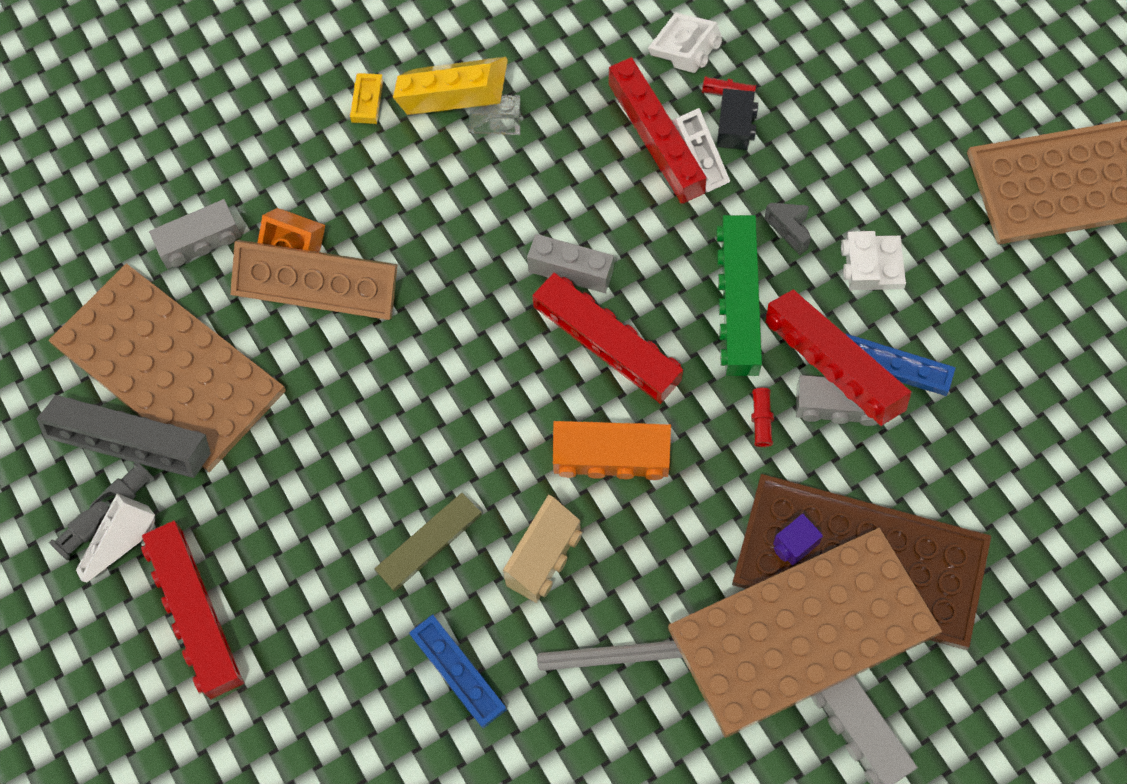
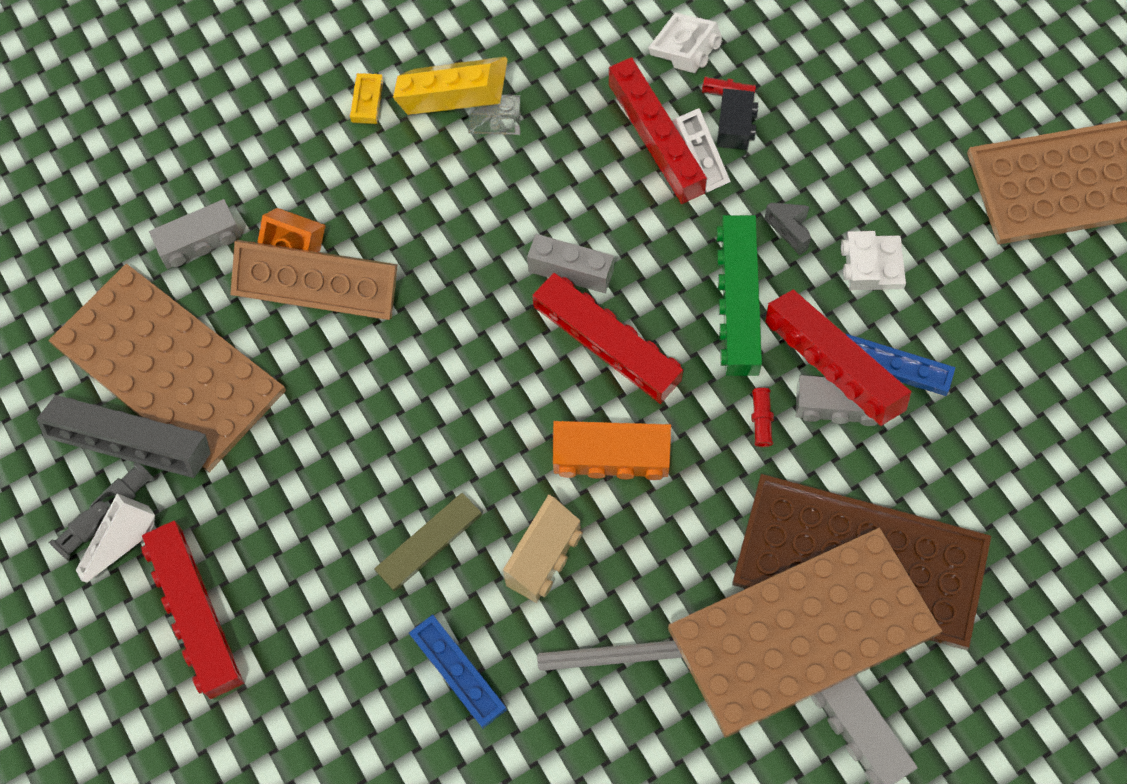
(797, 540): dark purple brick -> none

